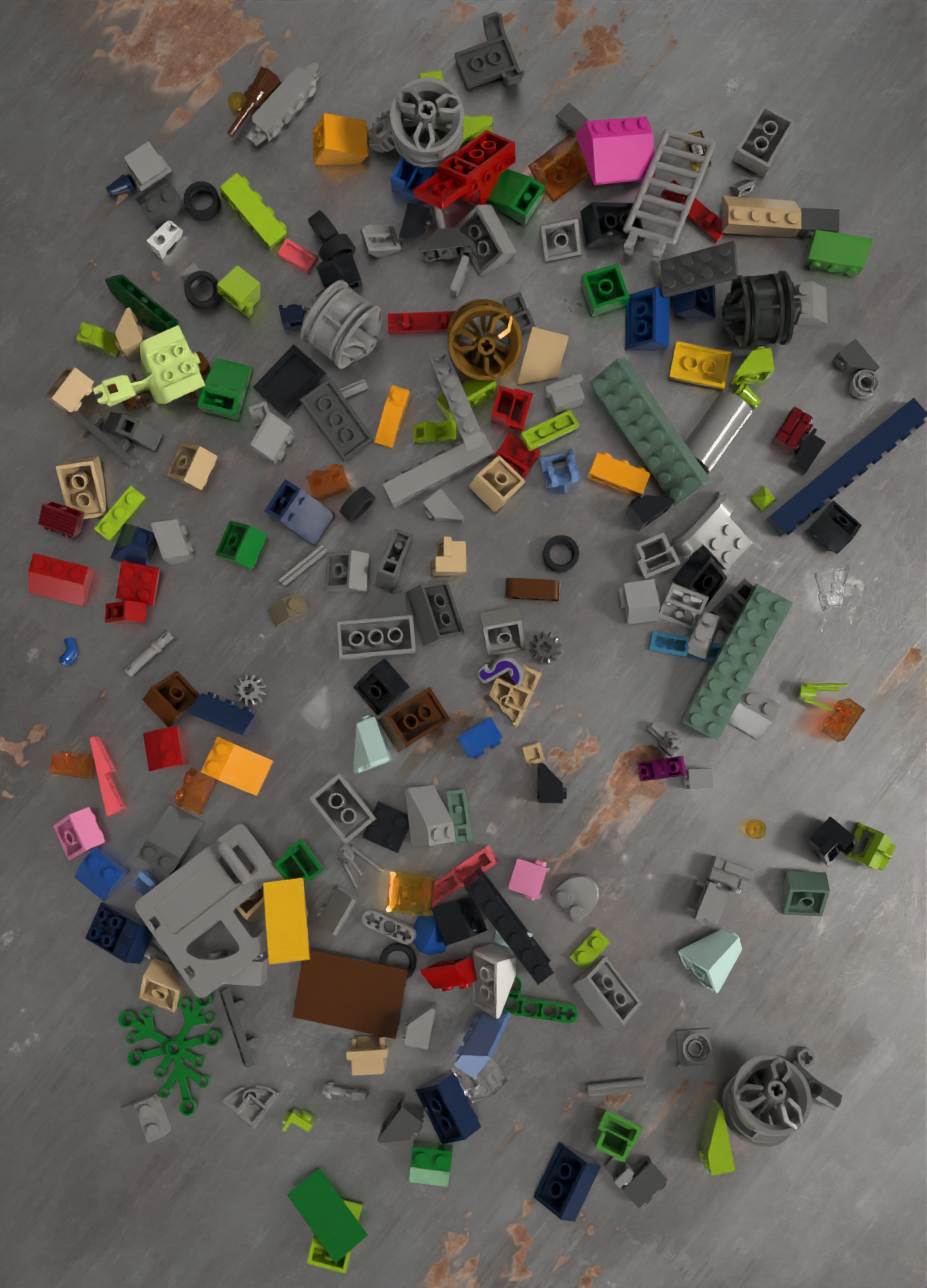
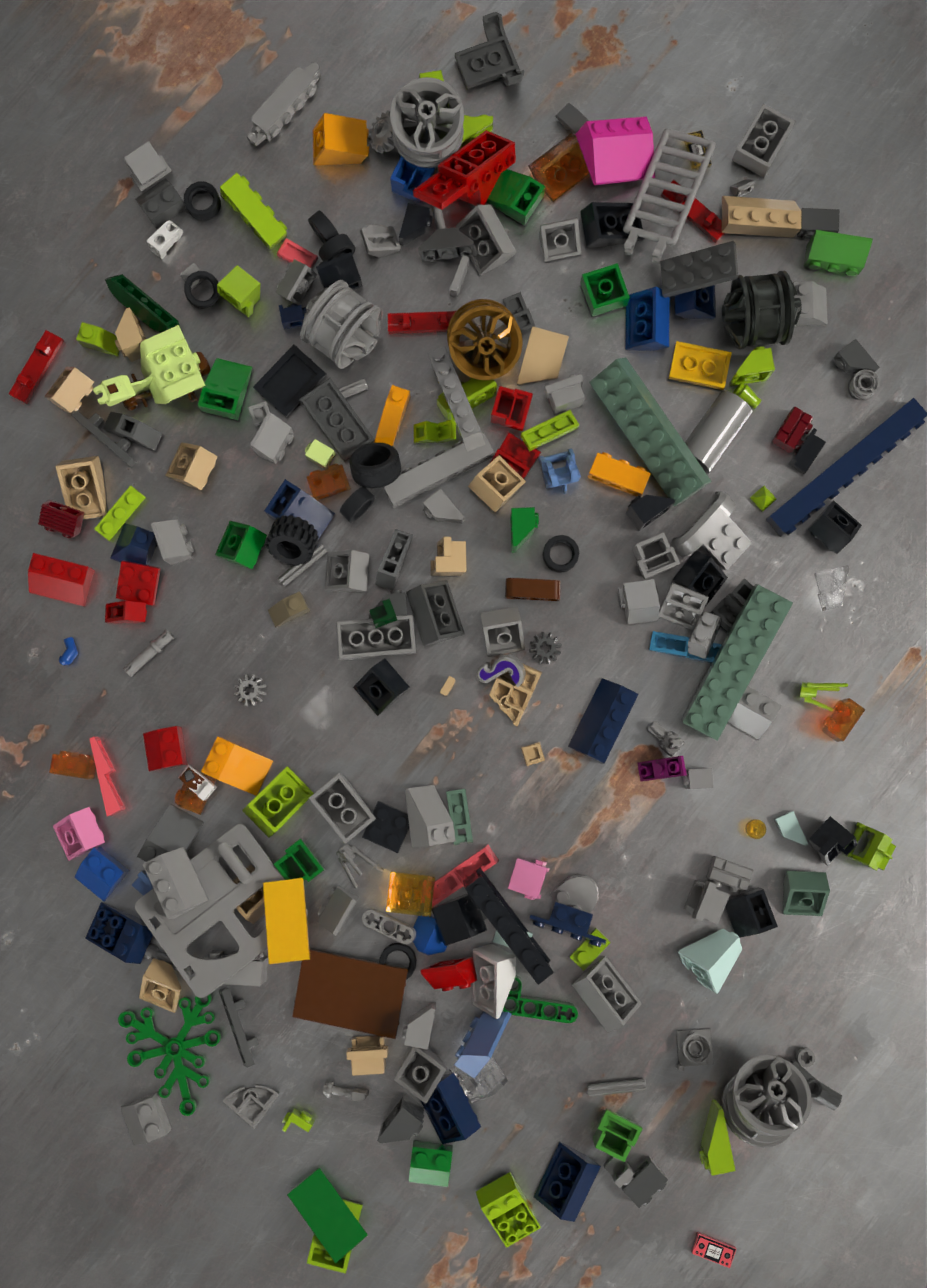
(36, 367): none -> red hinge
(121, 185): dark blue cone -> none
(171, 698): reddish brown slope -> none
(175, 882): none -> light grey slope
(197, 782): none -> leg
(224, 713): dark blue slope -> none
(236, 102): clear yellow tile -> none
(262, 87): reddish brown piece -> none
(277, 802): none -> lime slope
(292, 540): none -> black tyre
(296, 282): none -> light grey slope
(319, 454): none -> yellowish green brick
(369, 745): light aqua slope -> none
(379, 454): none -> black tyre
(383, 614): none -> dark green panel
(413, 719): reddish brown slope -> none
(421, 1073): none -> light grey slope
(447, 686): none -> tan tile
(480, 738): blue slope -> none
(507, 1209): none -> lime slope
(523, 524): none -> green slope
(549, 787): black slope -> none
(570, 921): none -> dark blue bracket
(603, 720): none -> dark blue slope
(713, 1249): none -> tile
(750, 913): none -> black slope
(790, 828): none -> light aqua tile

